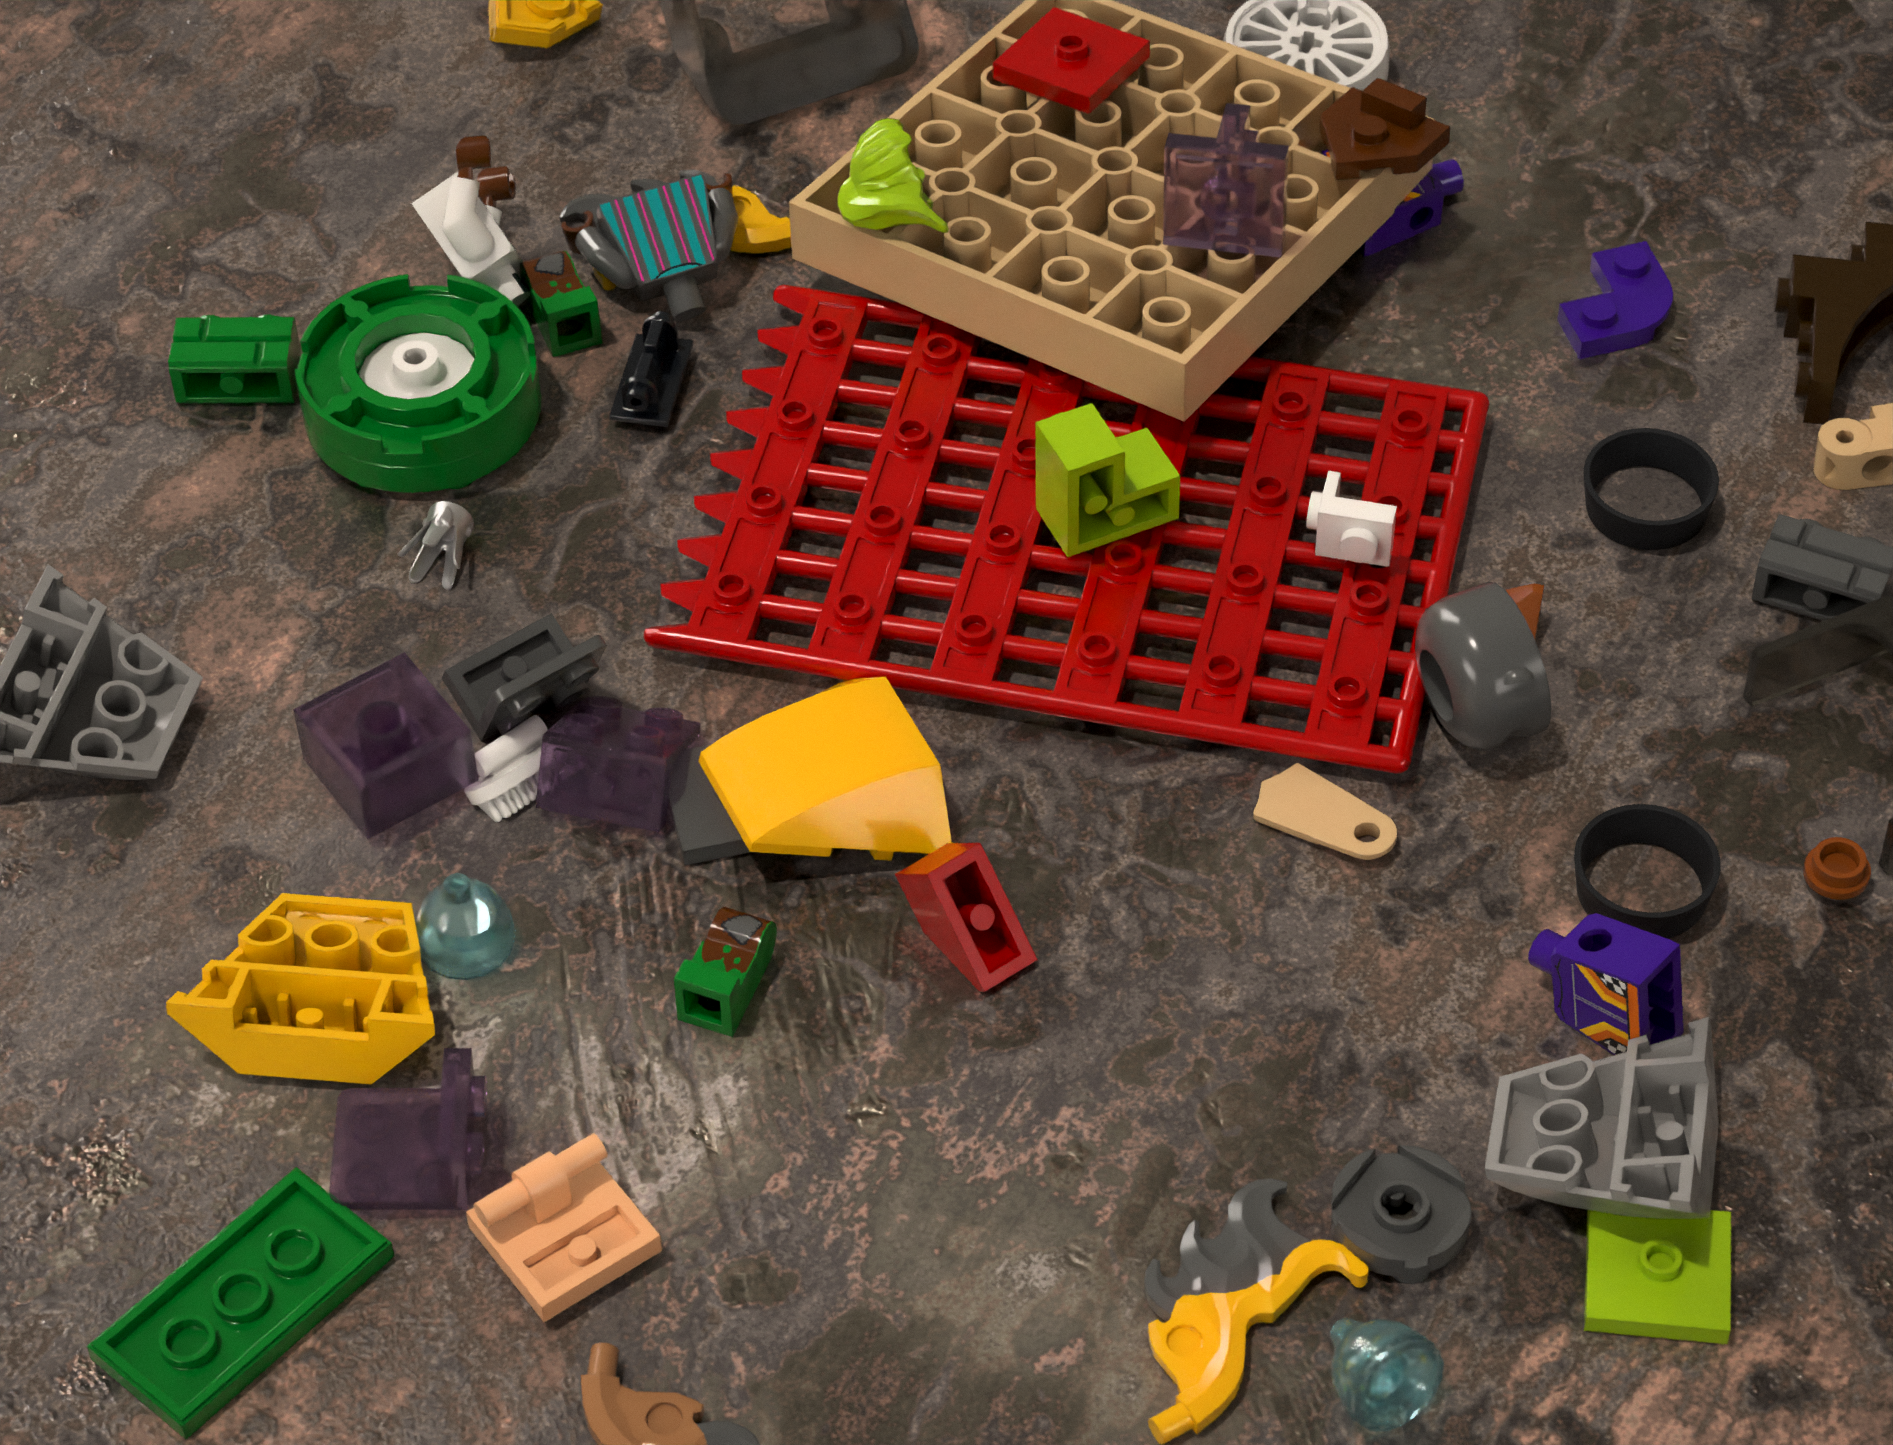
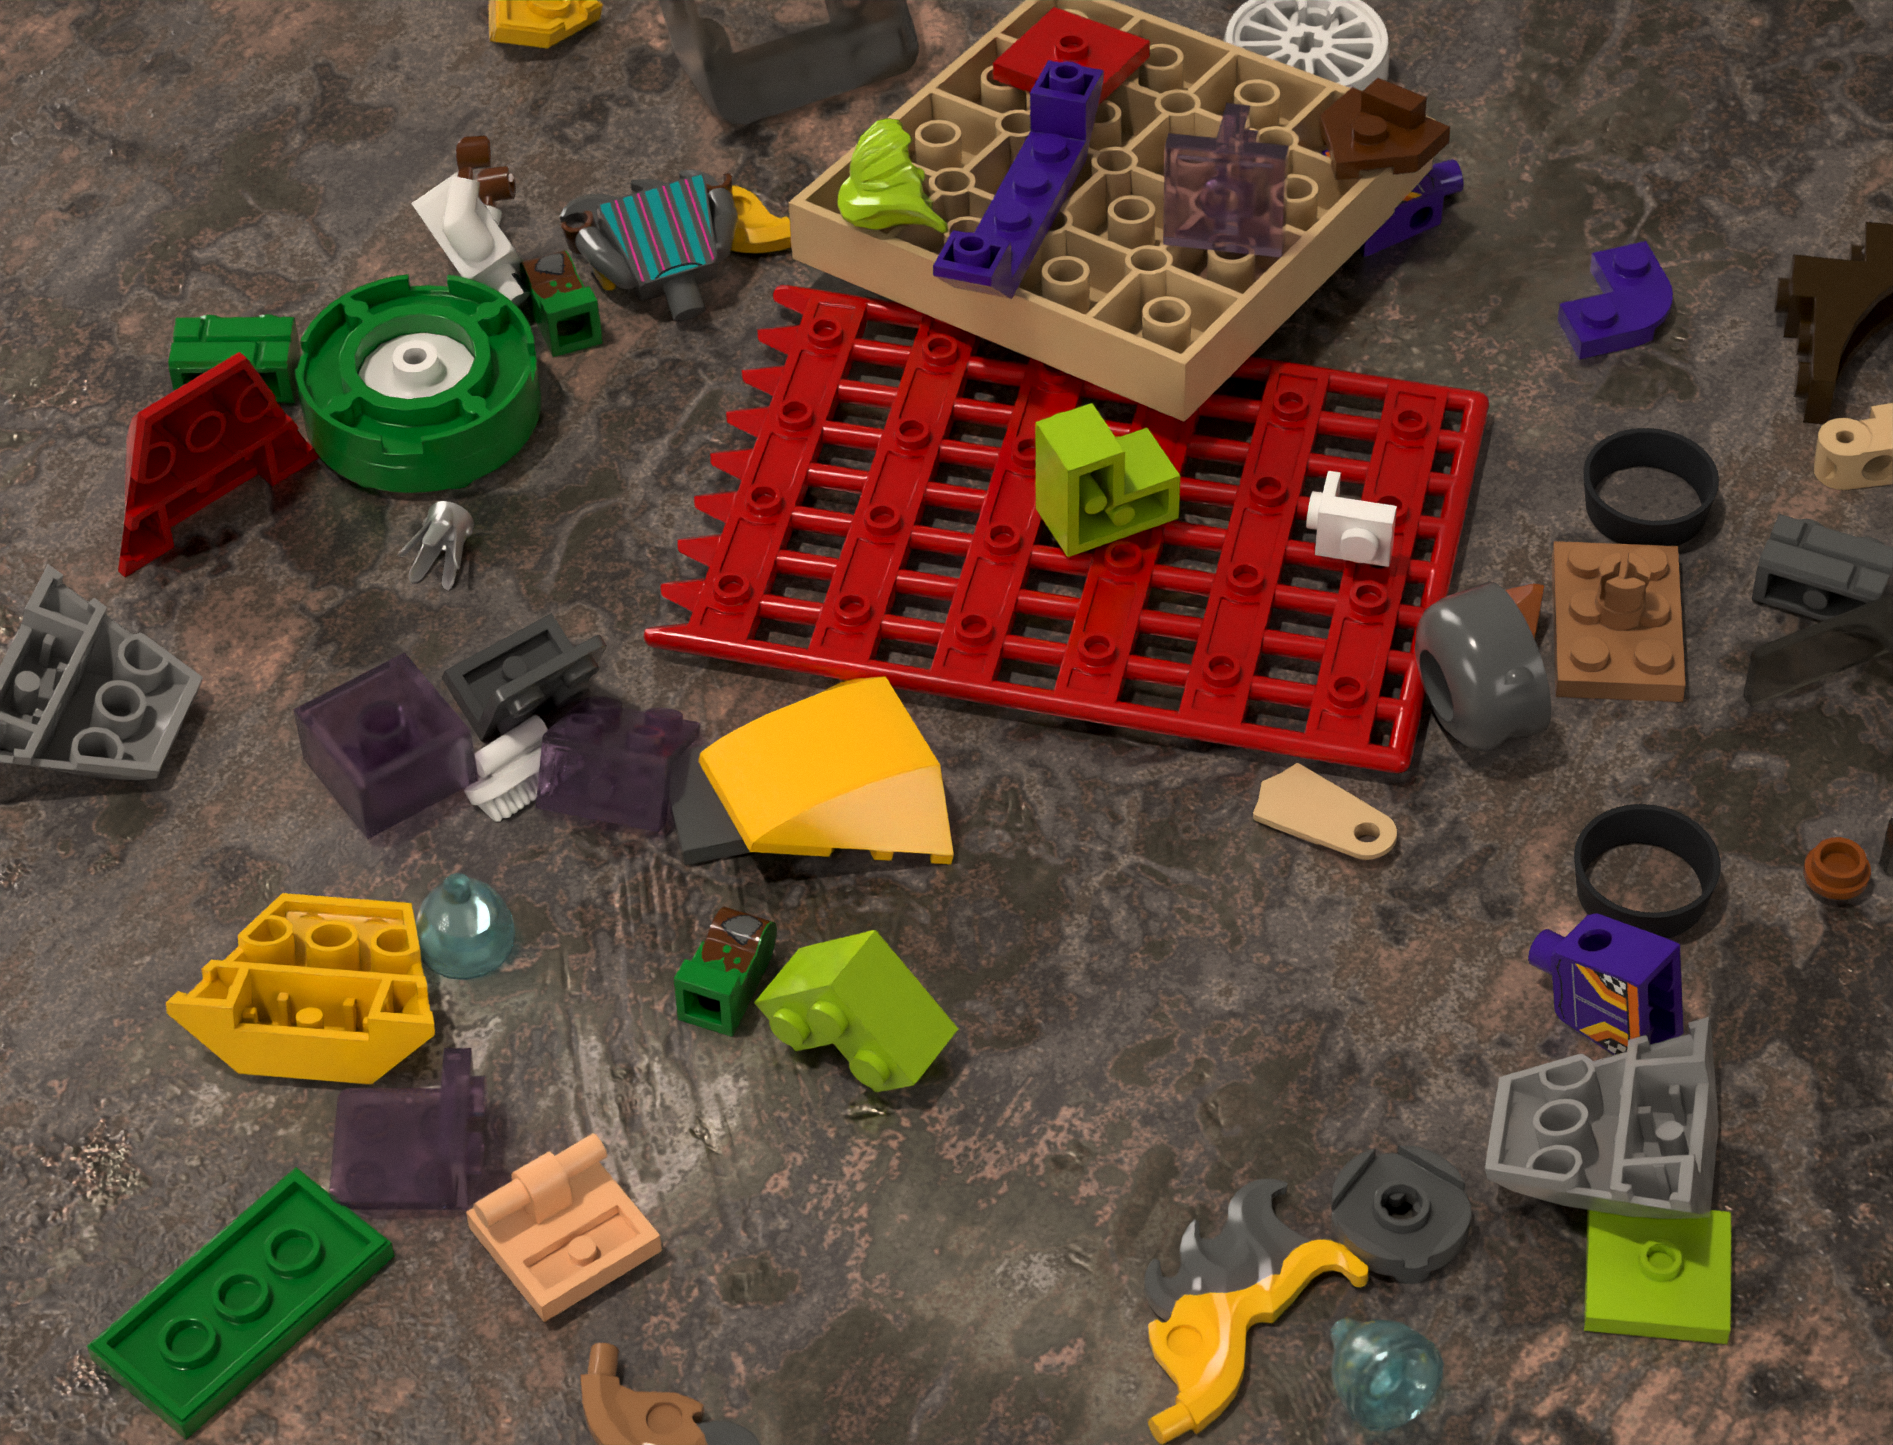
(200, 448): none -> red wedge
(652, 373): black hinge -> none
(864, 1004): none -> lime brick
(967, 913): red slope -> none
(1033, 189): none -> dark purple slope
(1617, 622): none -> medium nougat plate

